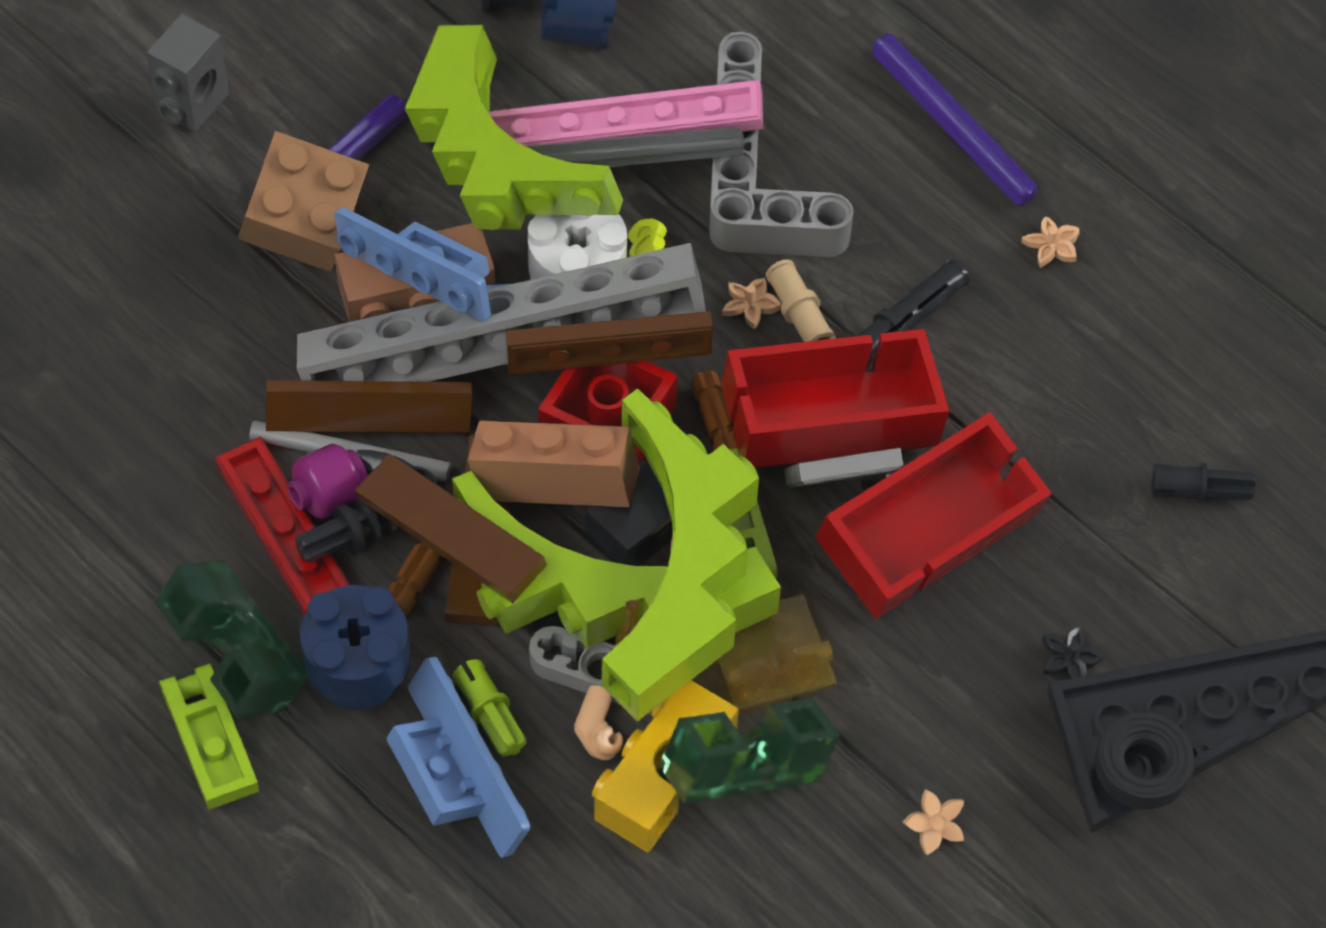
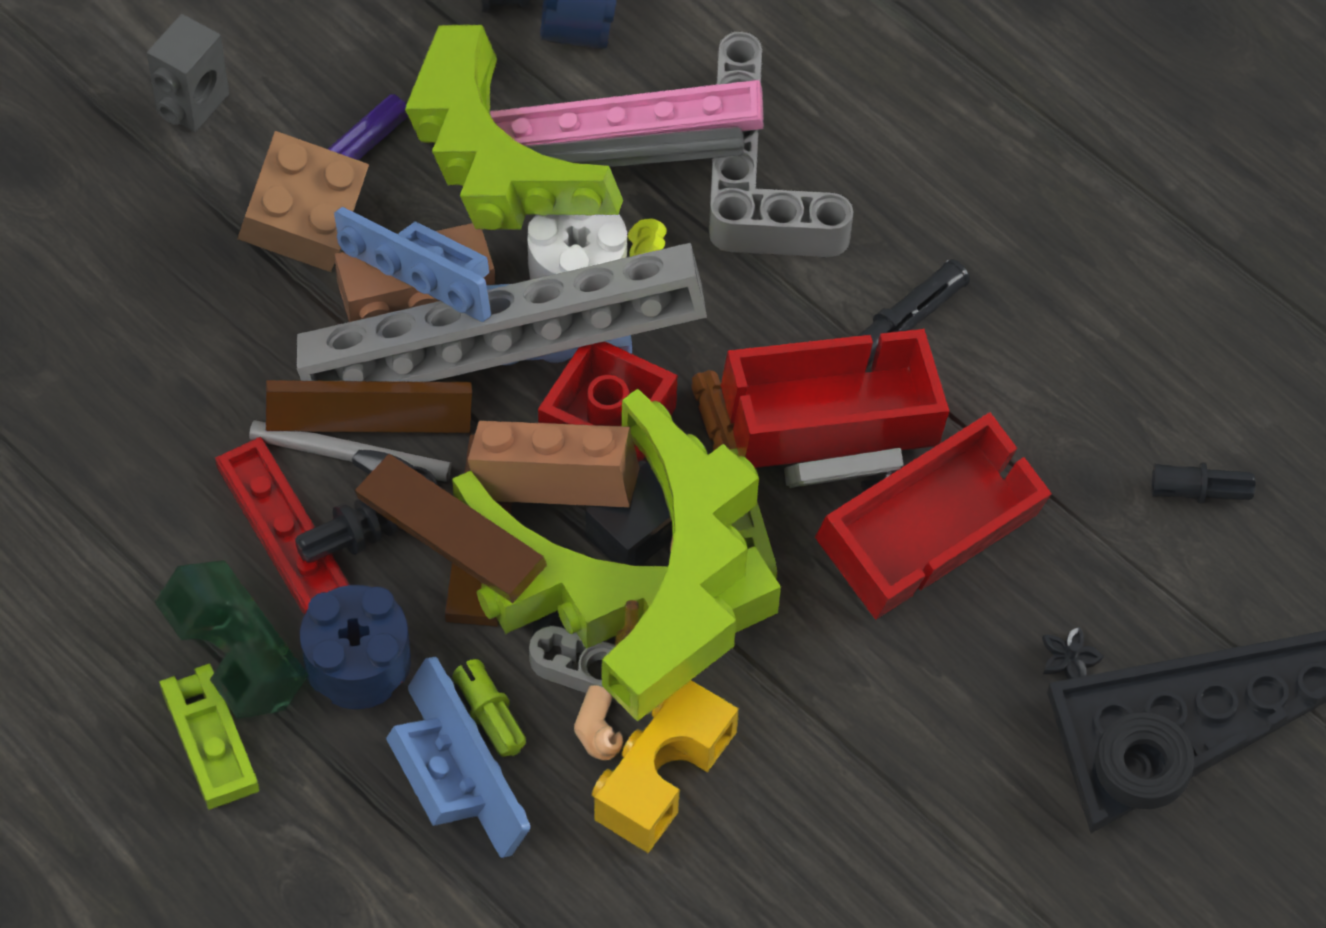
(326, 480): magenta head -> none
(414, 576): dark orange axle -> none
(609, 342): reddish brown tile -> none
(714, 761): clear green arch -> none
(752, 301): light nougat plant -> none
(777, 658): clear yellow hinge -> none
(799, 304): tan pin -> none
(935, 821): light nougat plant -> none
(954, 119): dark purple axle -> none
(1053, 242): light nougat plant -> none

